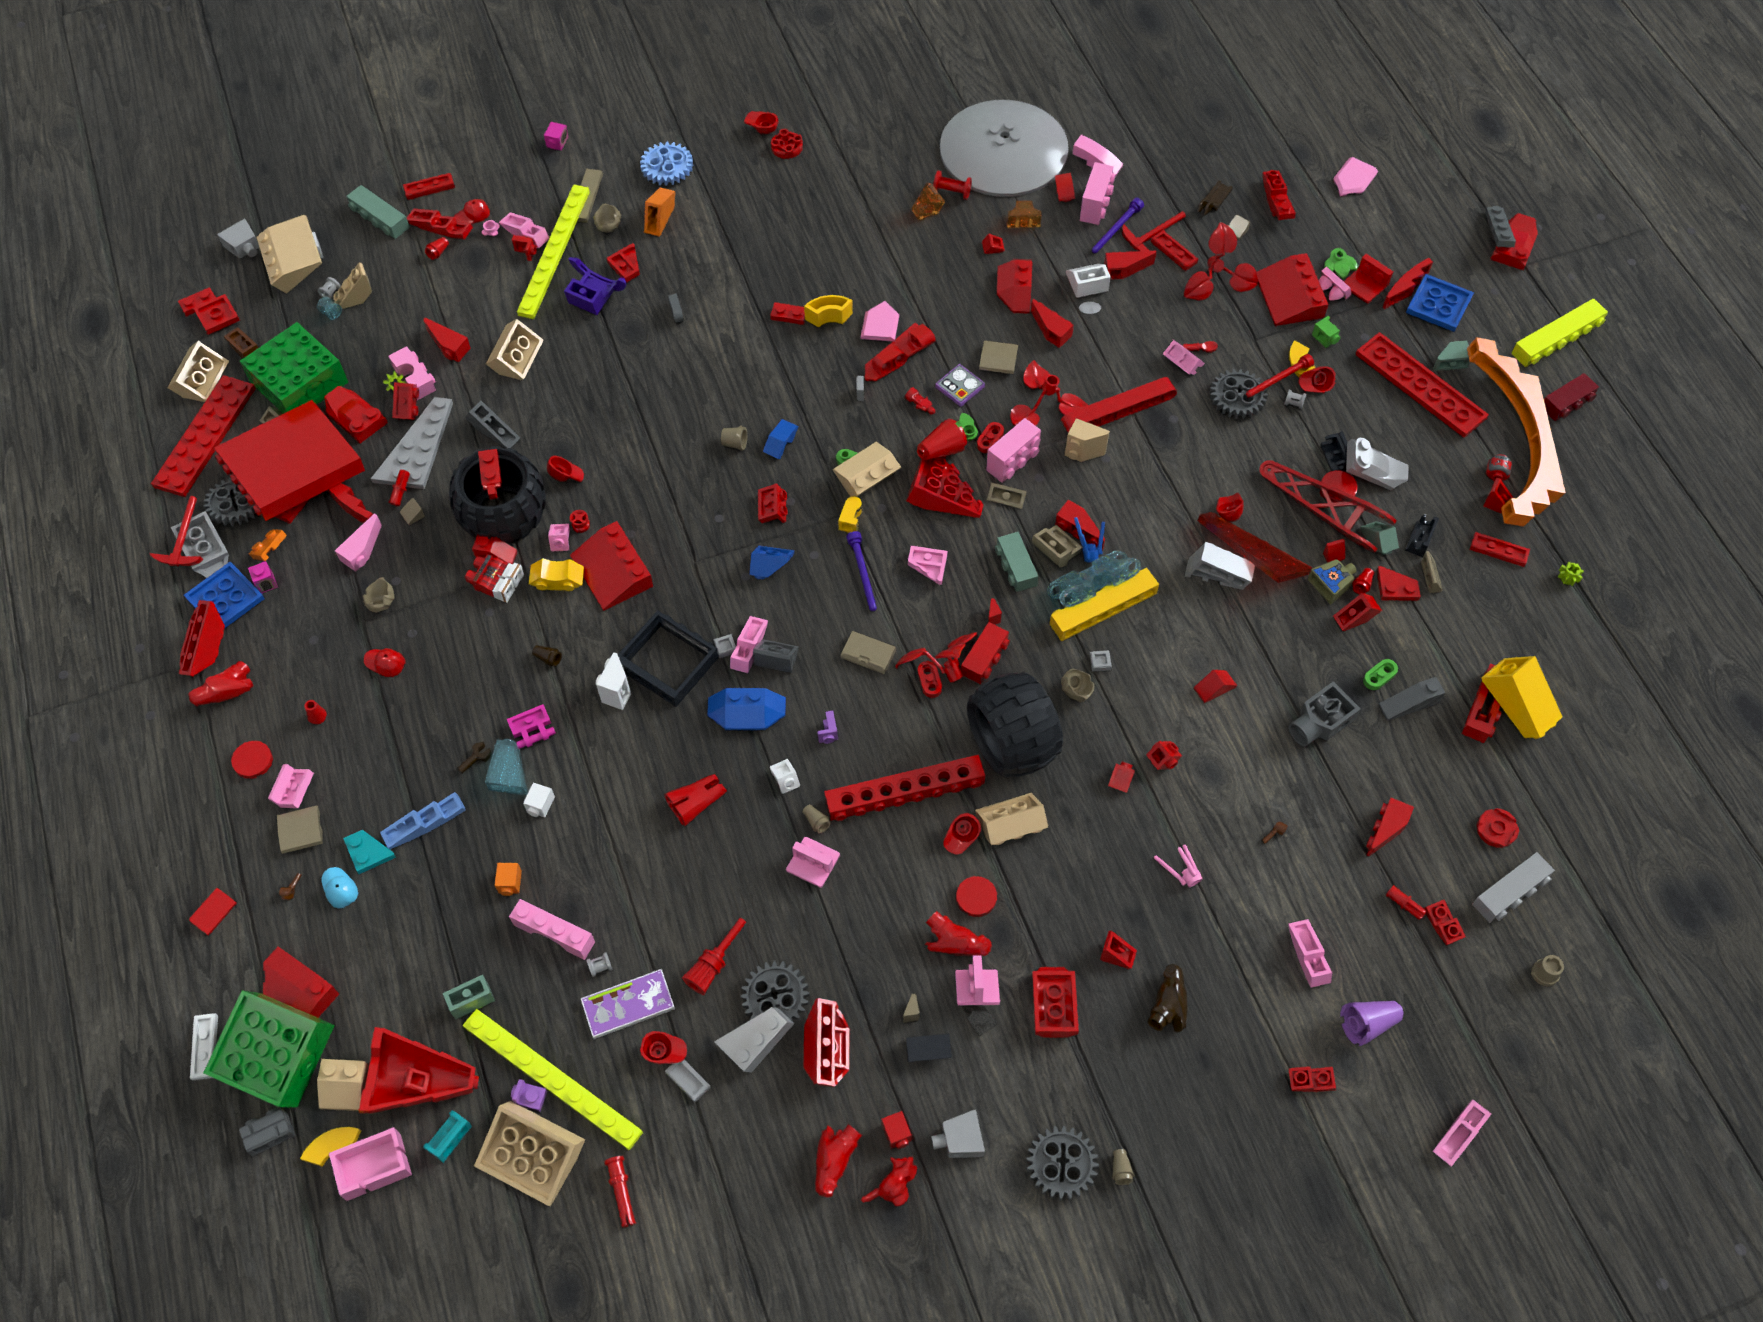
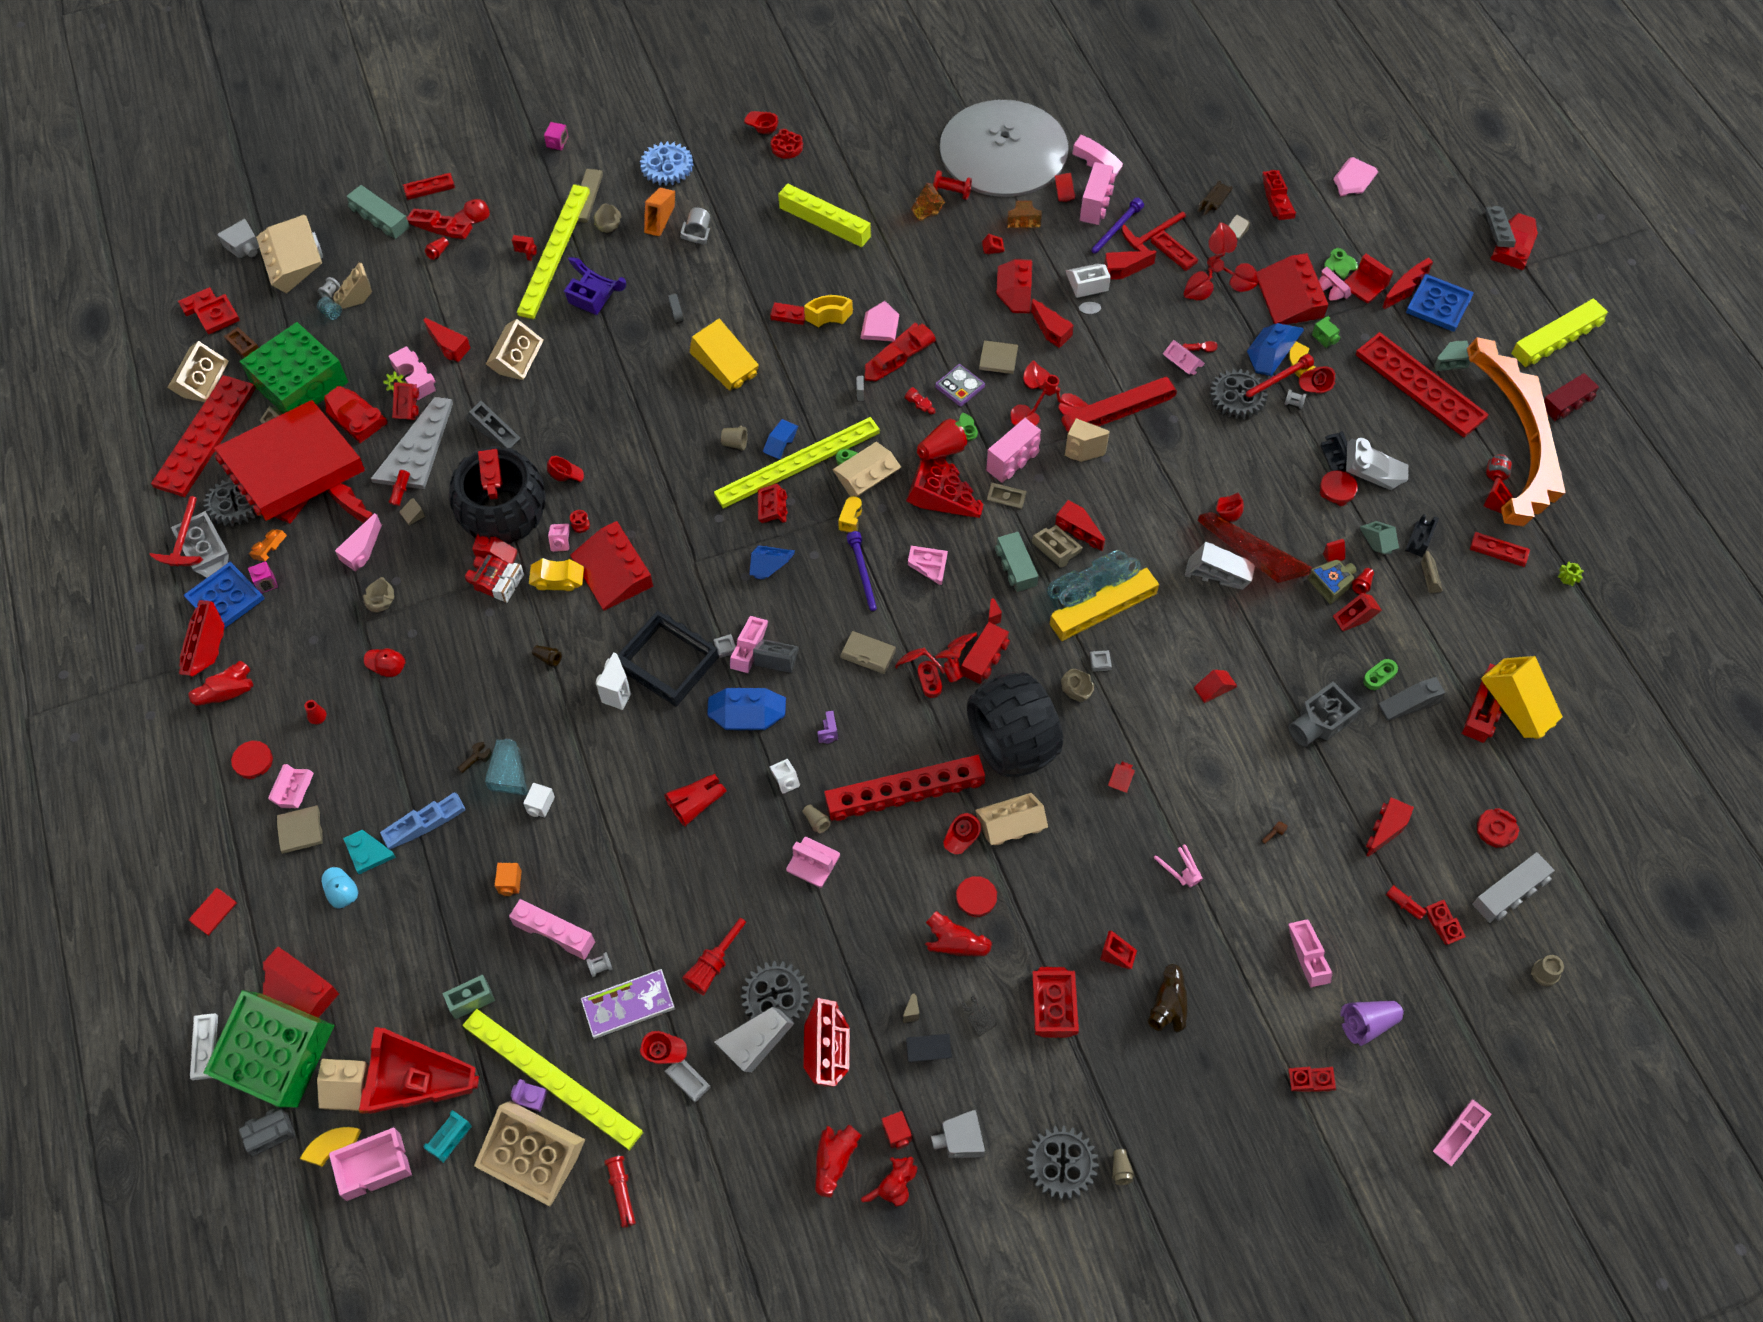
(288, 892): reddish brown hand -> none
(490, 228): bright pink plate -> none
(524, 226): bright pink slope -> none
(530, 721): dark pink plate -> none
(625, 262): red wing -> none
(696, 226): none -> light grey piece
(723, 355): none -> yellow slope
(796, 462): none -> neon yellow plate
(824, 215): none -> neon yellow brick
(977, 985): bright pink bracket -> none
(988, 438): red plate -> none
(1090, 551): blue plant -> none
(1164, 755): red brick -> none
(1272, 347): none -> blue wedge
(1350, 500): red piece -> none
(1396, 586): red wing -> none

